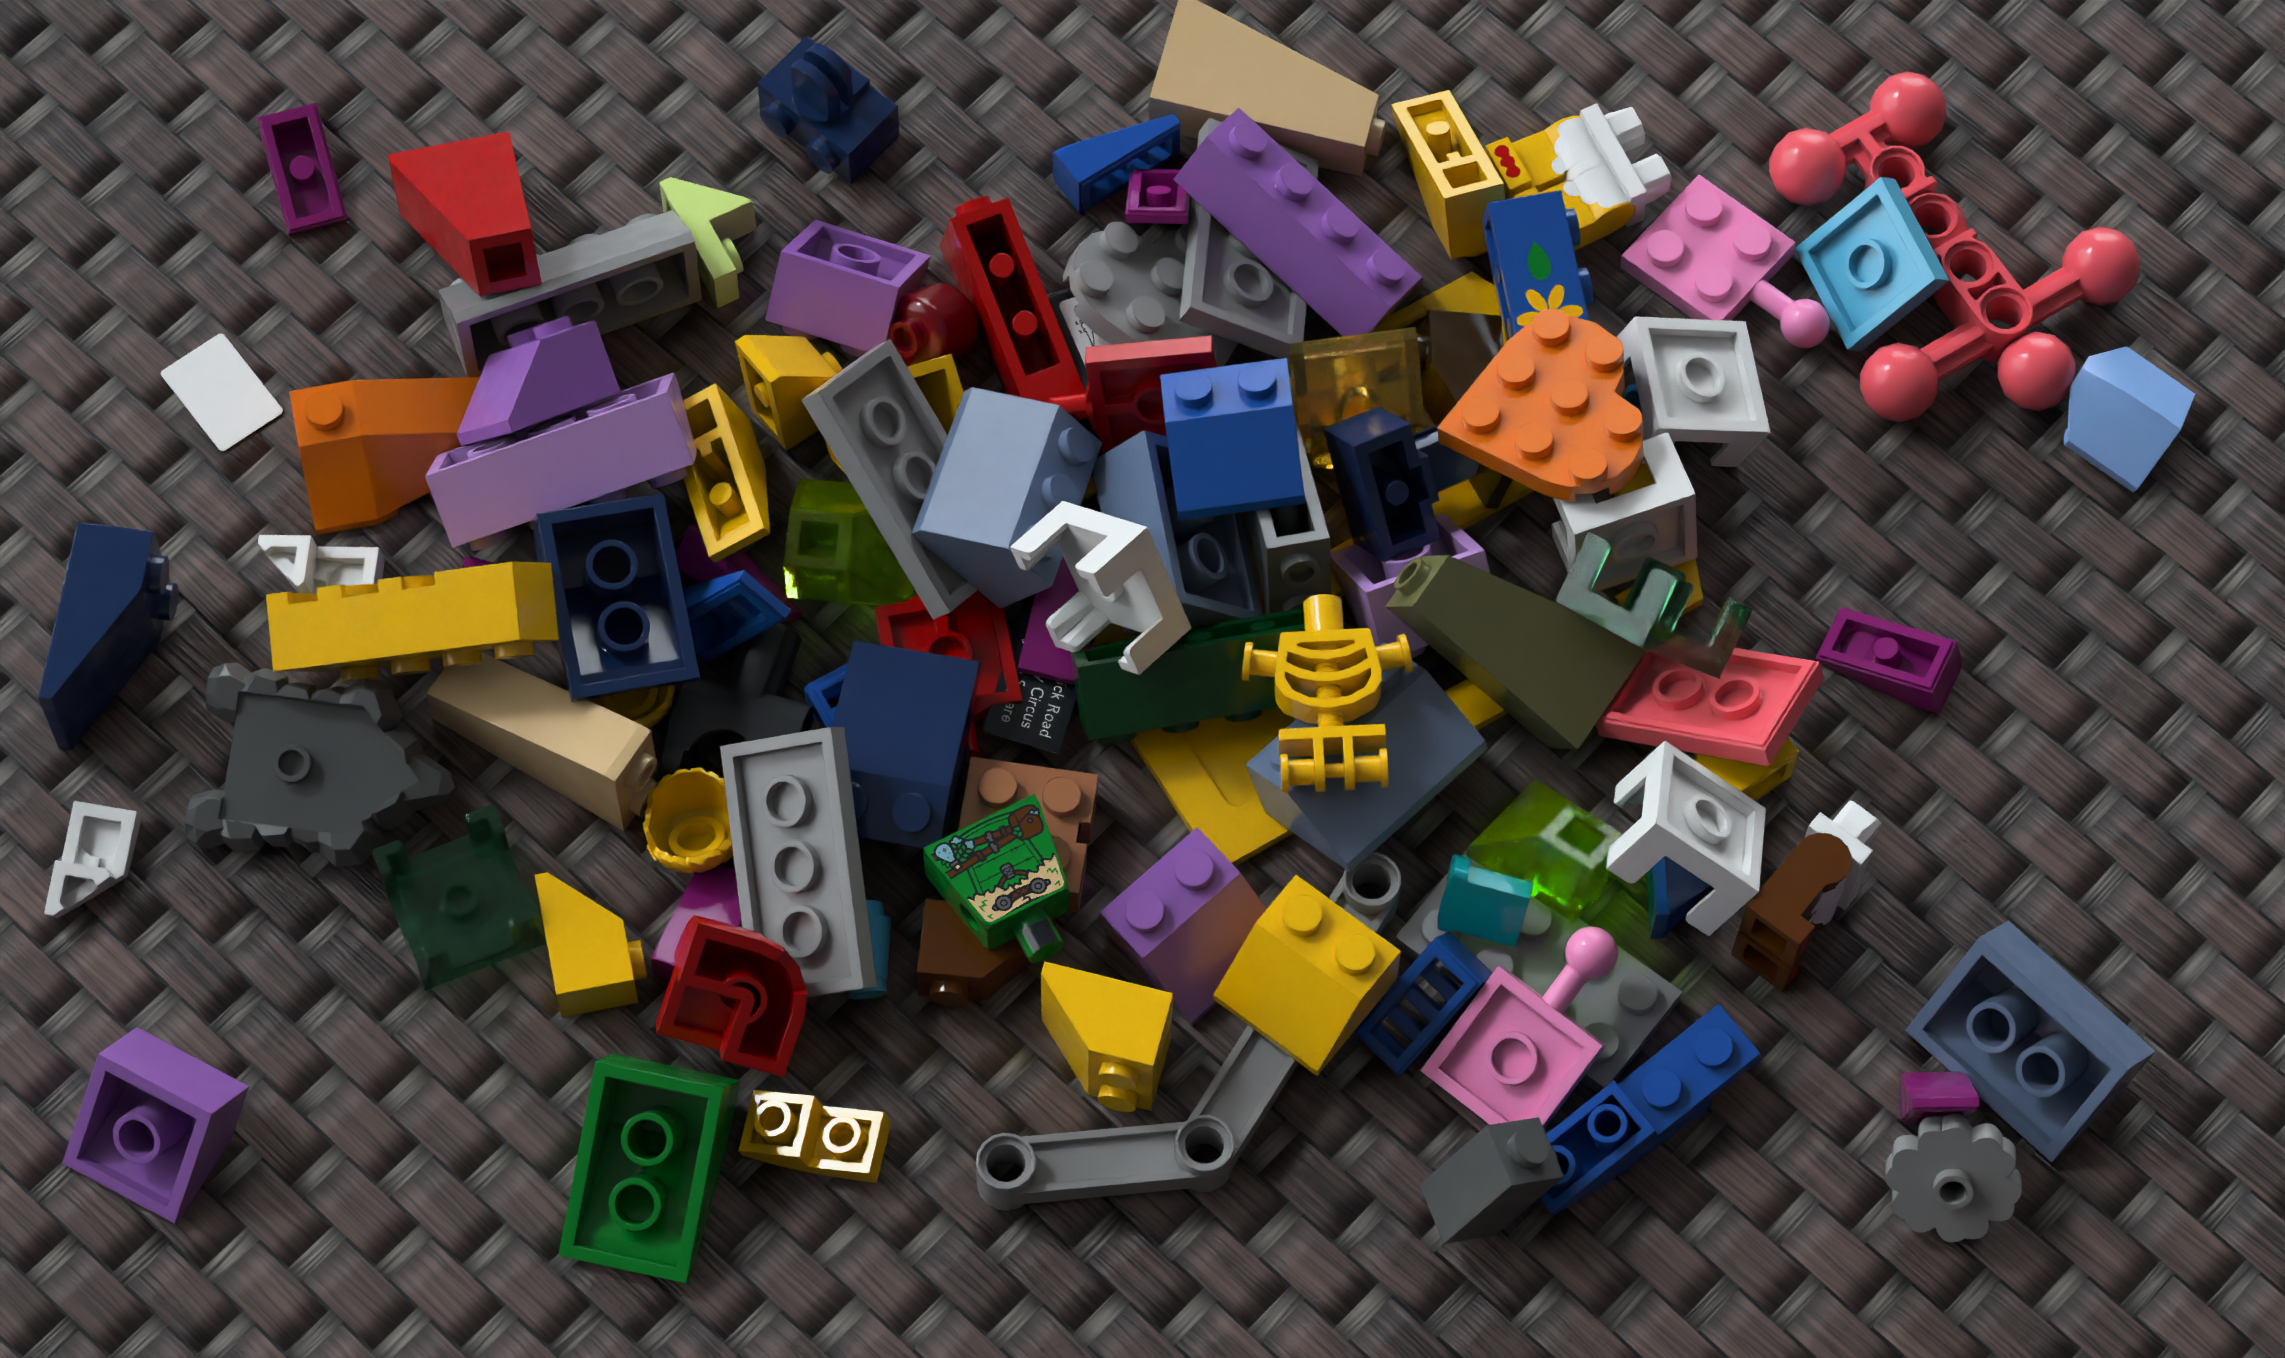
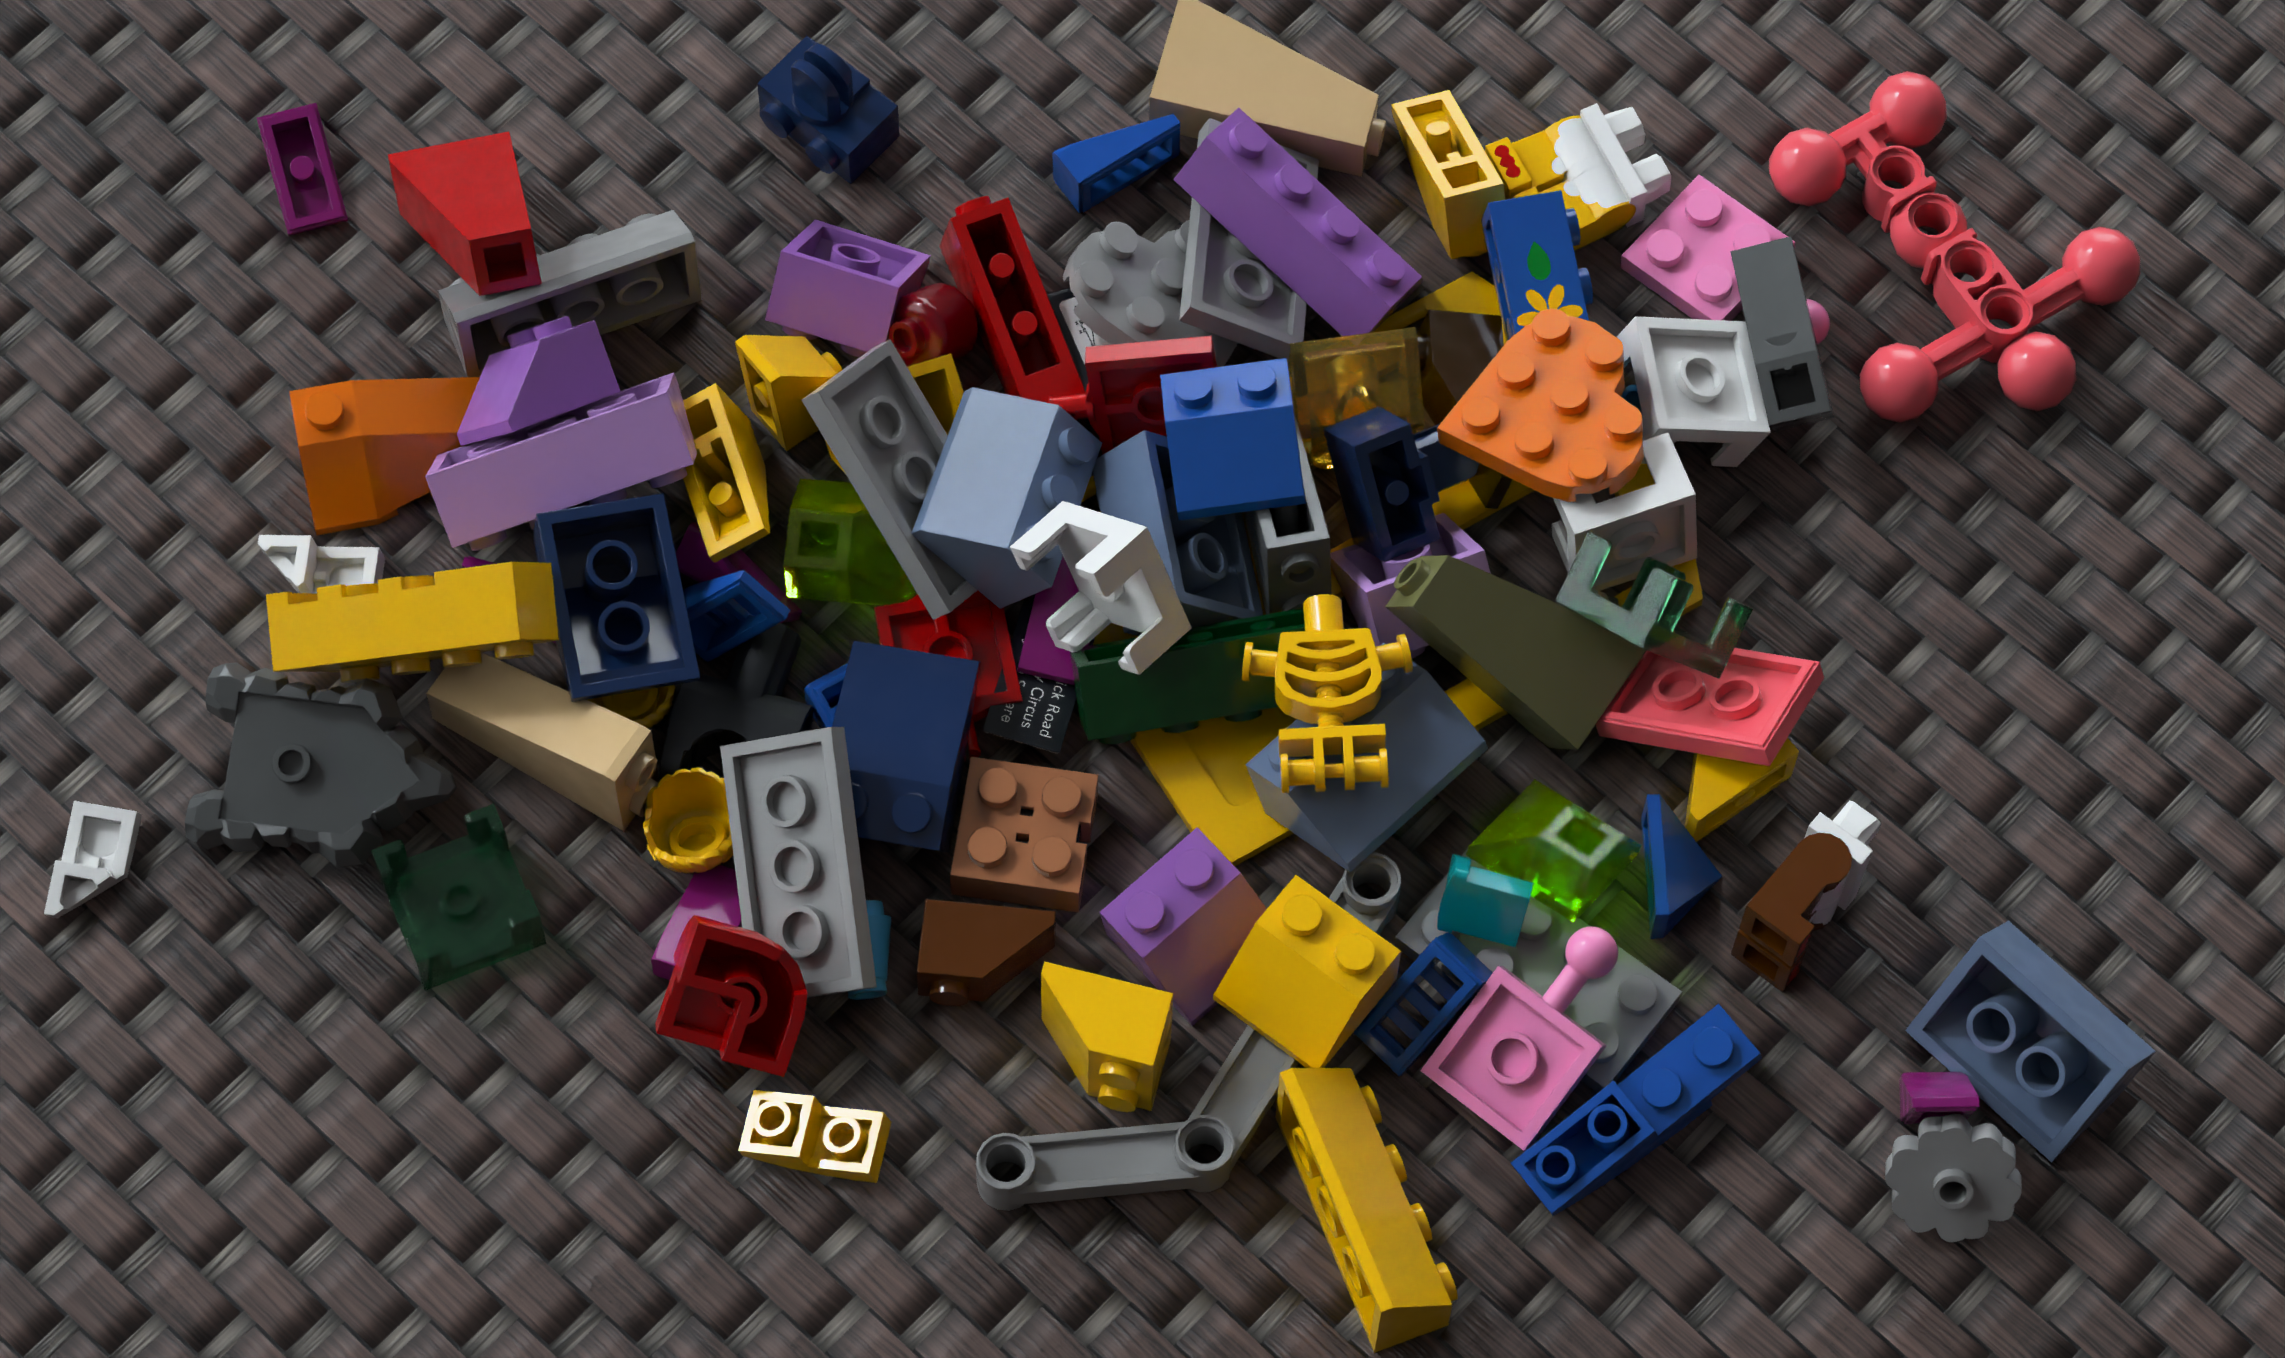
(104, 624): dark blue slope -> none
(153, 1123): medium lavender slope -> none
(221, 392): white sticker -> none
(587, 950): yellow slope -> none
(647, 1166): green slope -> none
(714, 222): yellowish green slope -> none
(1004, 879): torso -> none
(1156, 198): magenta slope -> none
(1362, 1204): none -> yellow slope
(1491, 1180): dark grey brick -> none
(1697, 825): white panel -> none
(1781, 335): none -> dark grey slope
(1871, 264): medium azure plate -> none
(1892, 658): magenta slope -> none
(2124, 414): light blue slope -> none

